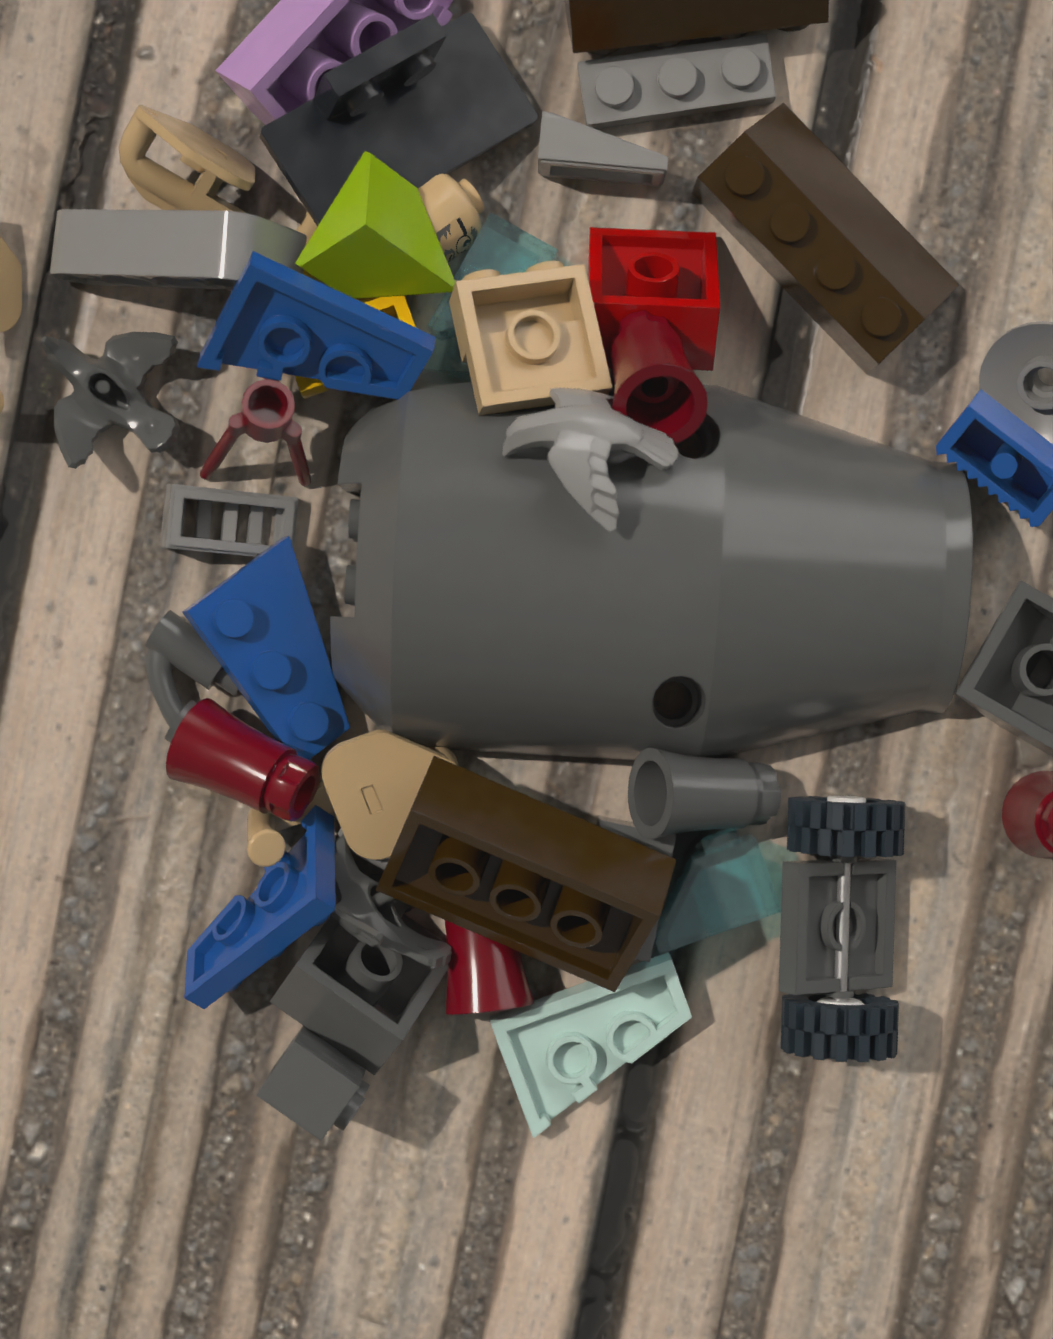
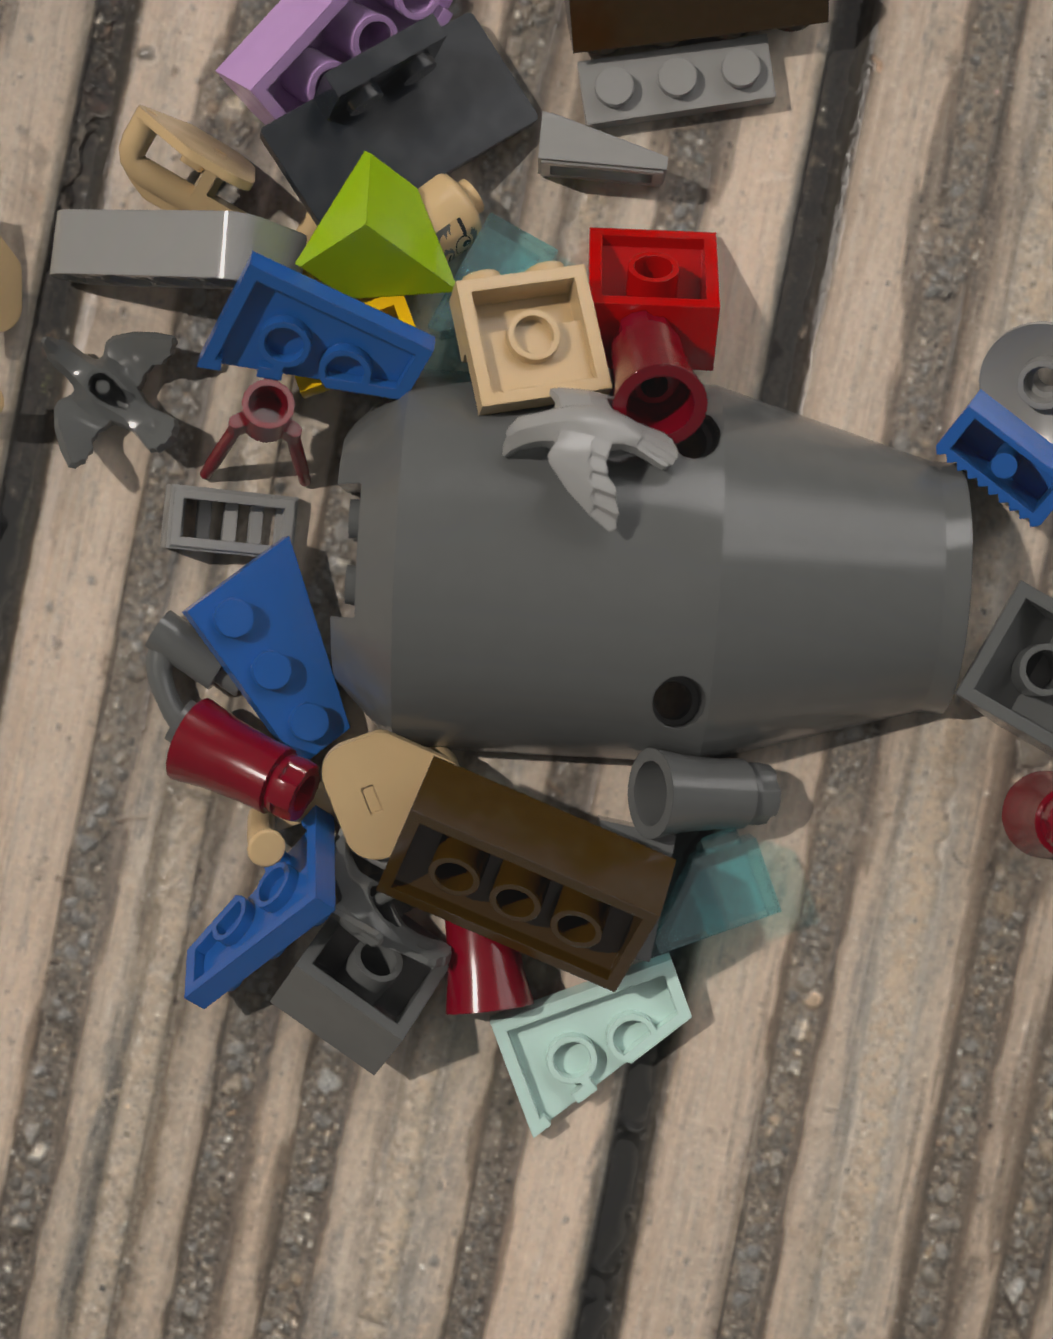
(315, 1085): dark grey brick -> none
(823, 237): dark brown slope -> none
(840, 928): plate -> none

